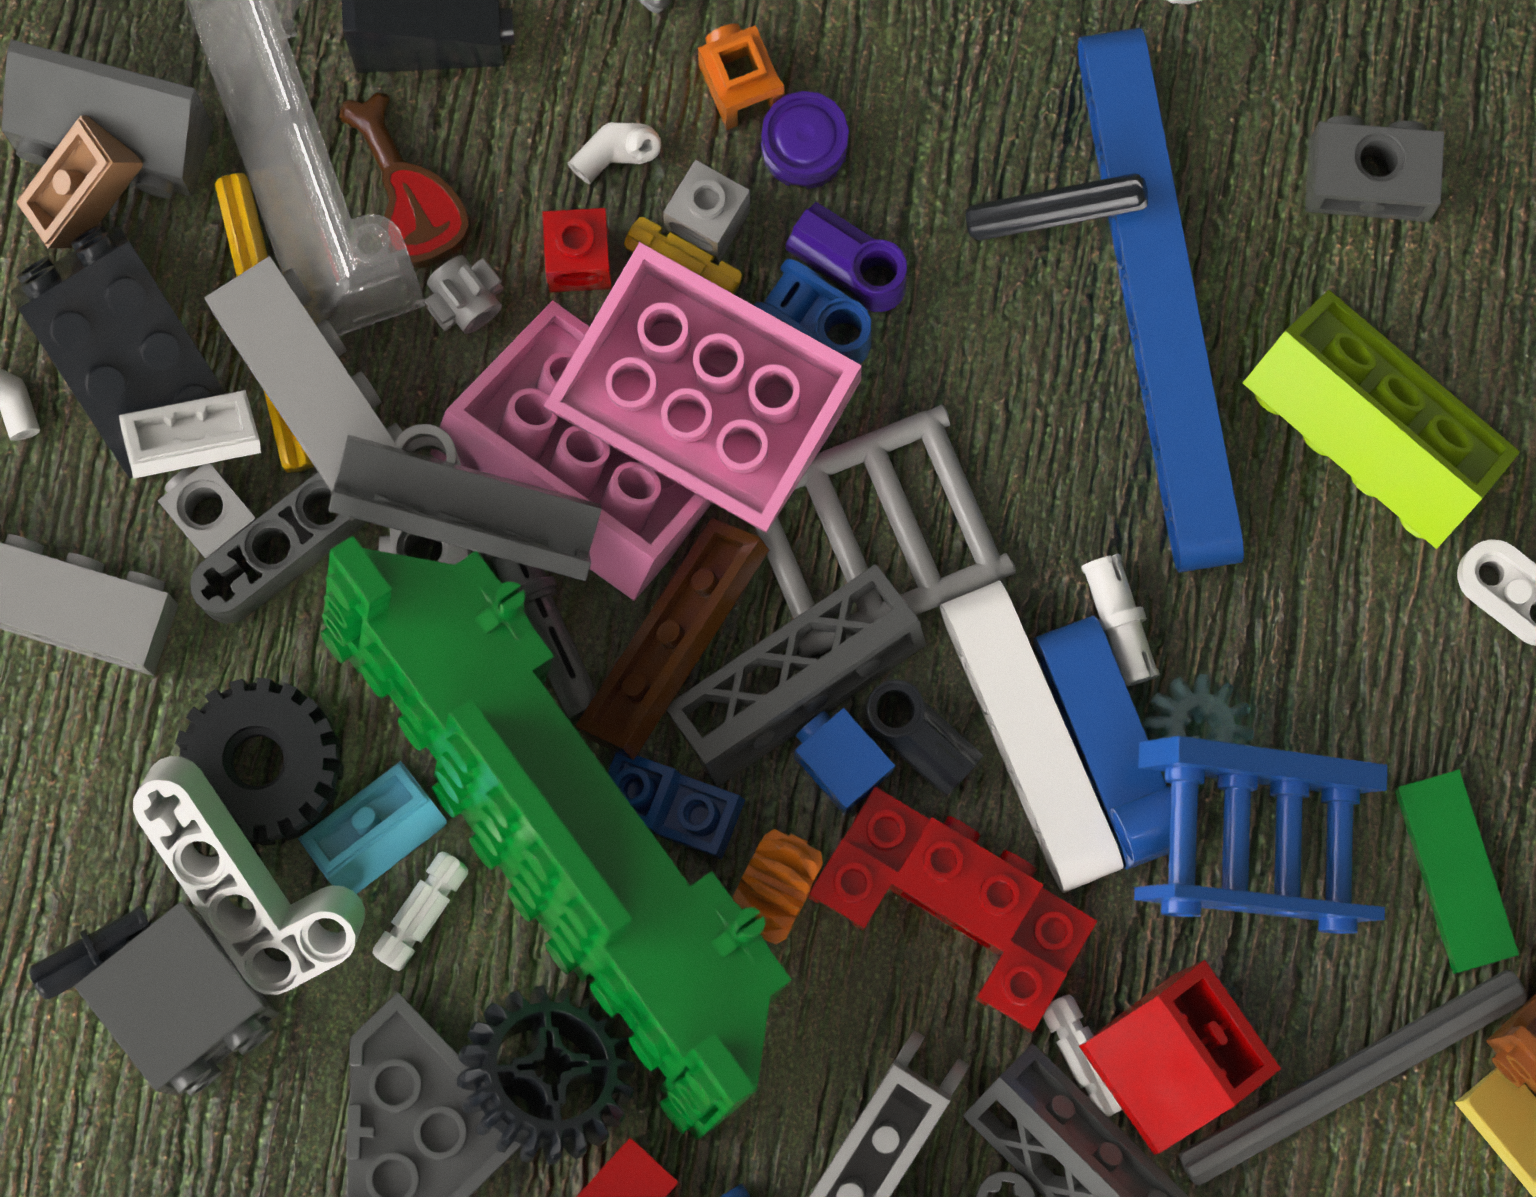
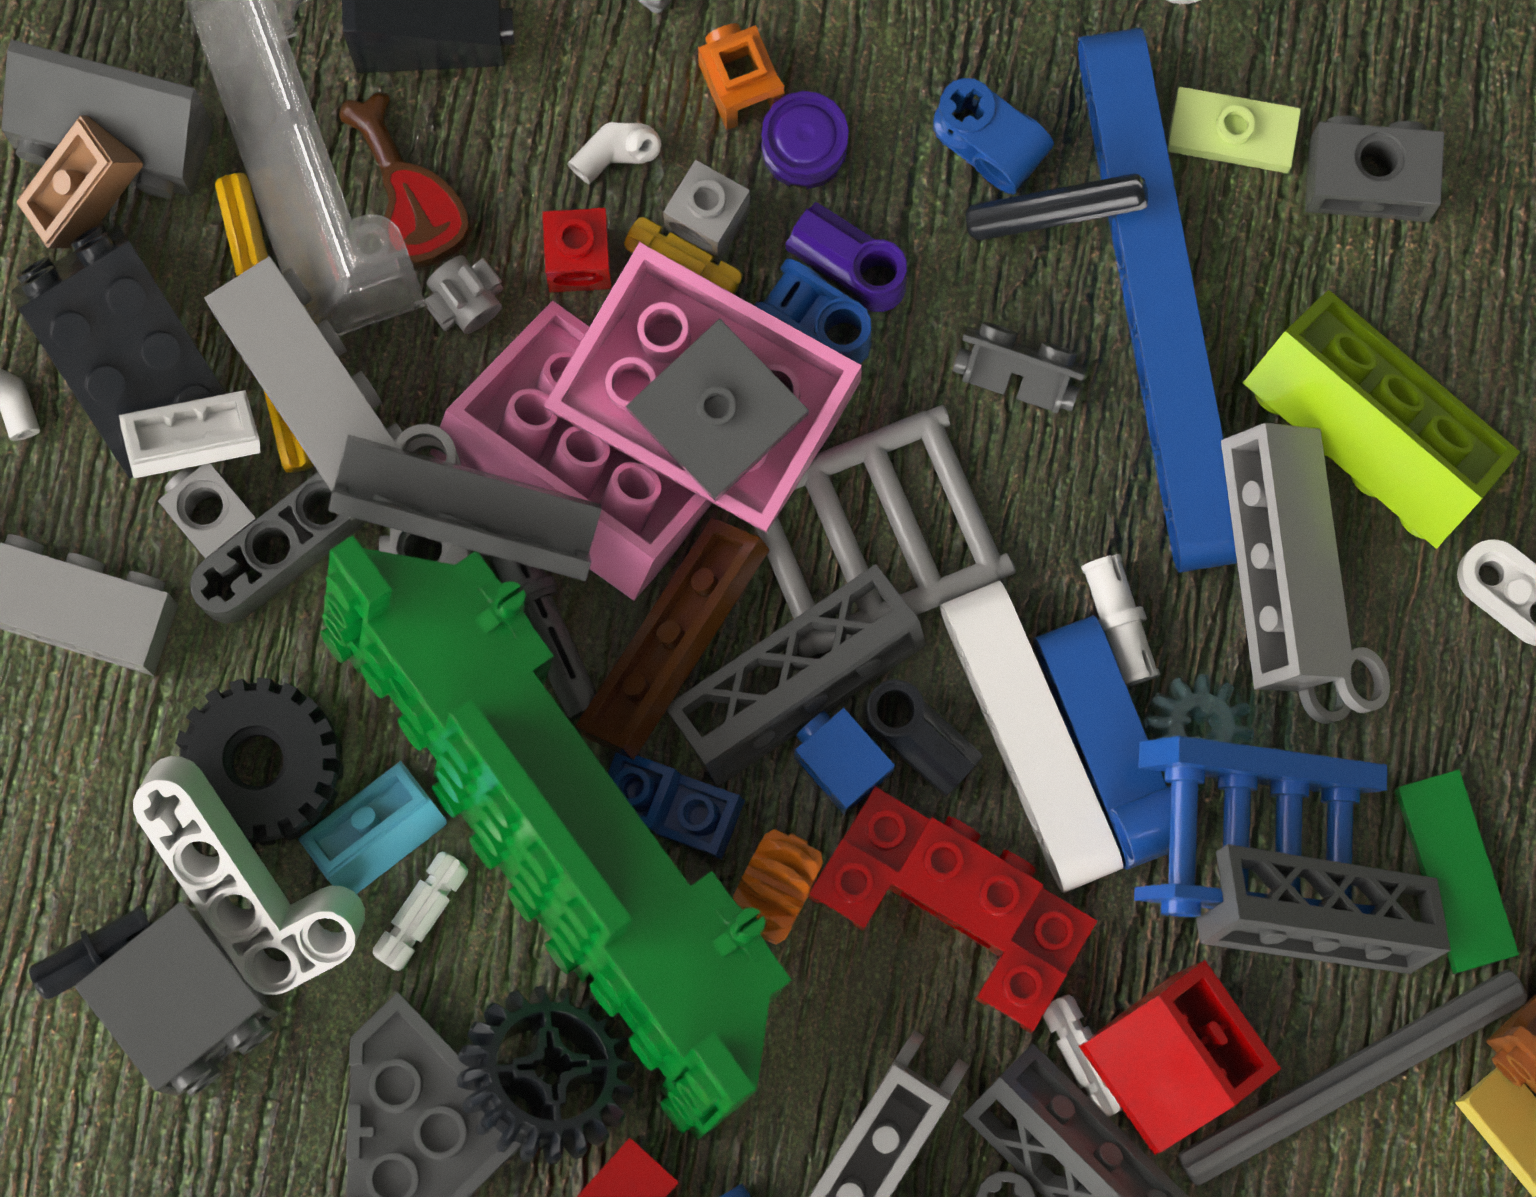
(717, 410): none -> dark grey plate
(996, 140): none -> blue piece
(1043, 370): none -> dark grey hinge
(1233, 129): none -> yellowish green plate
(1293, 570): none -> light grey hinge
(1334, 928): none -> dark grey fence

